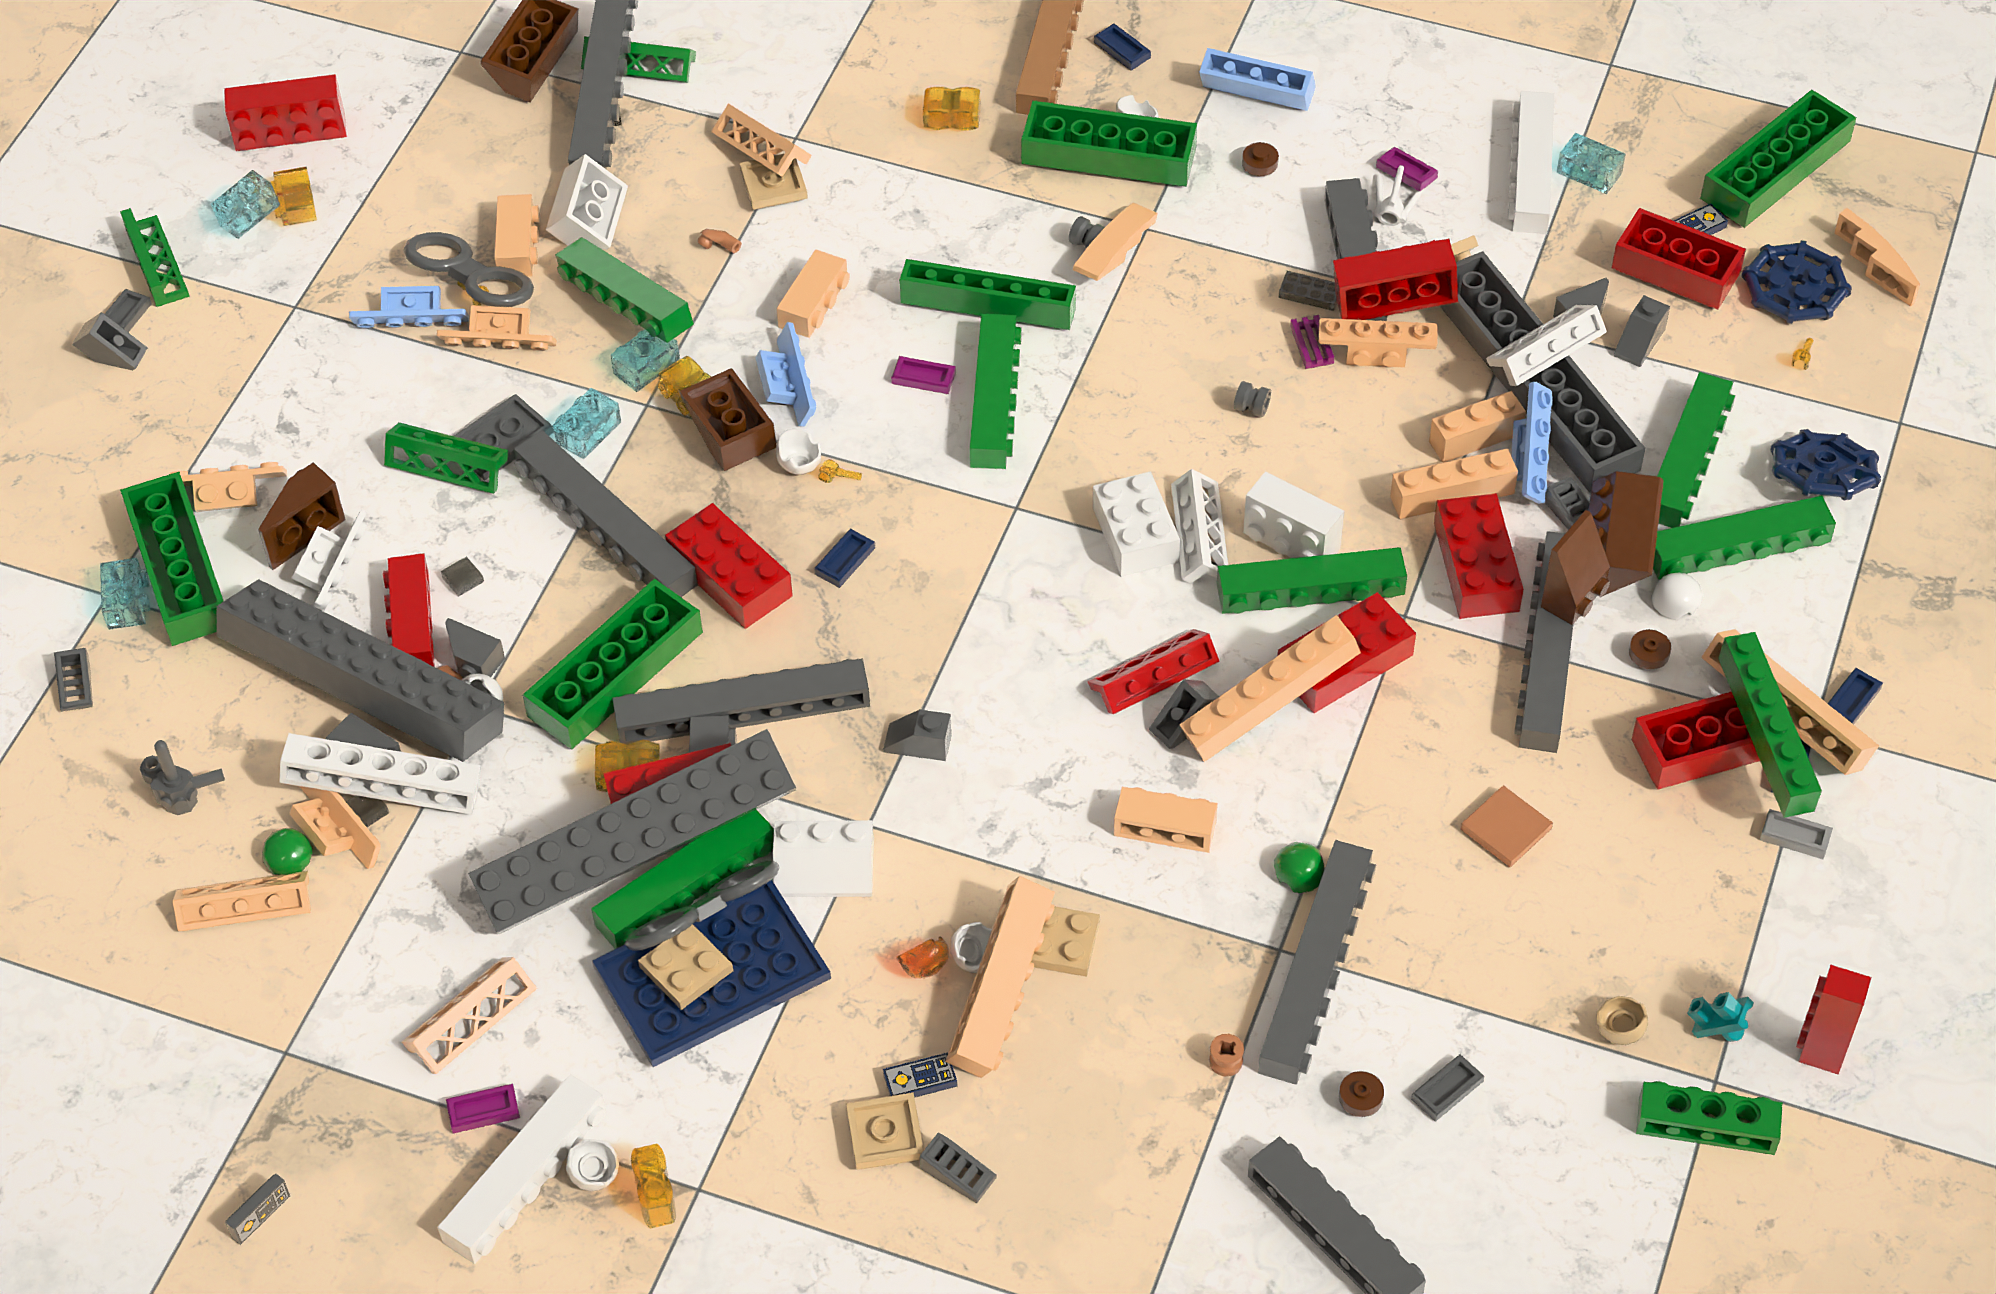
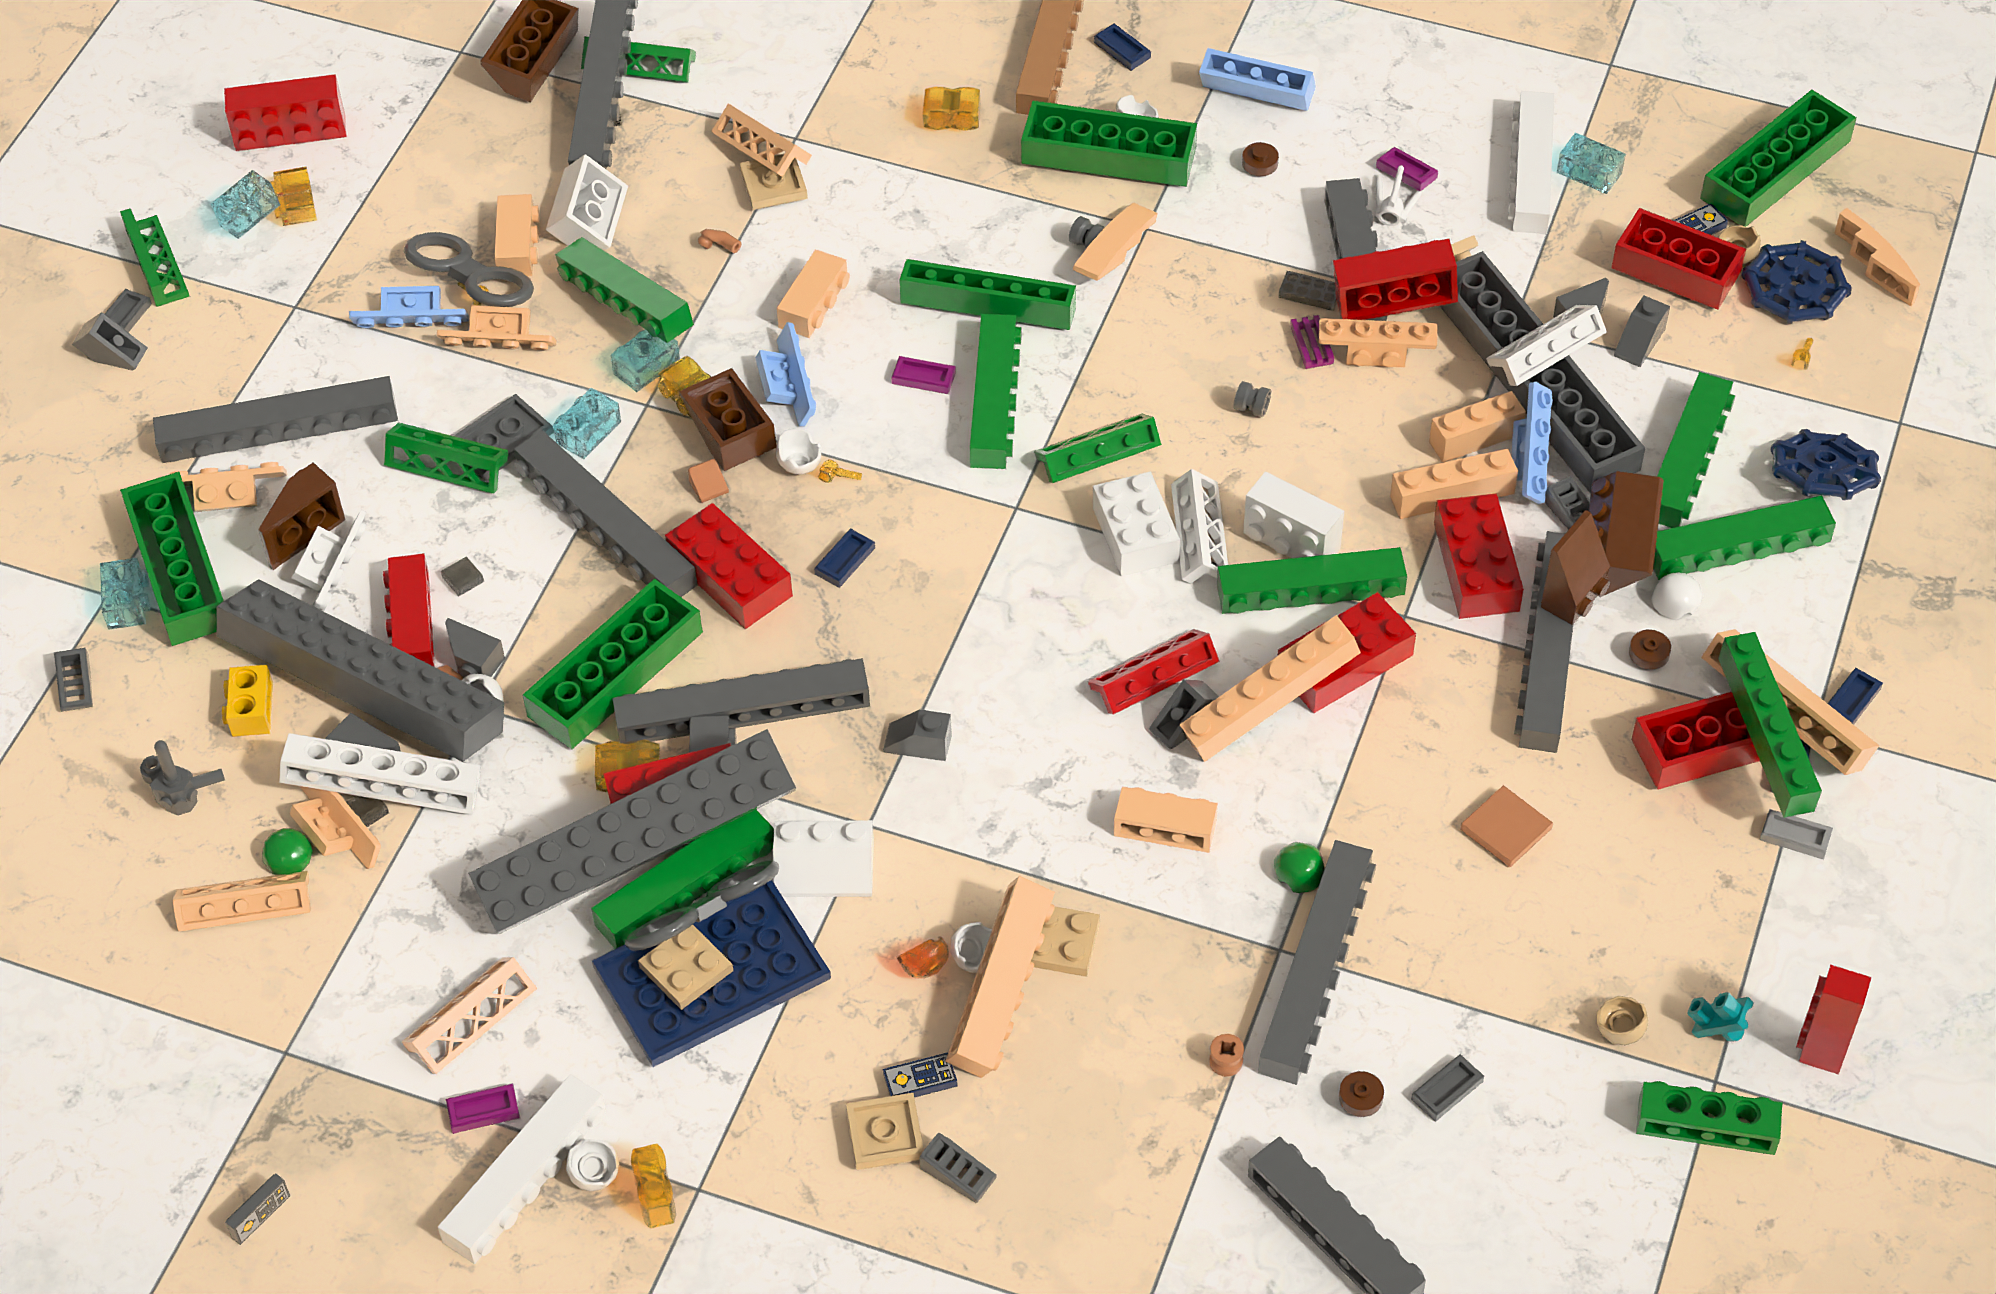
(248, 700): none -> yellow brick
(275, 419): none -> dark grey brick
(707, 480): none -> nougat slope
(1099, 447): none -> green fence
(1743, 237): none -> tan hair

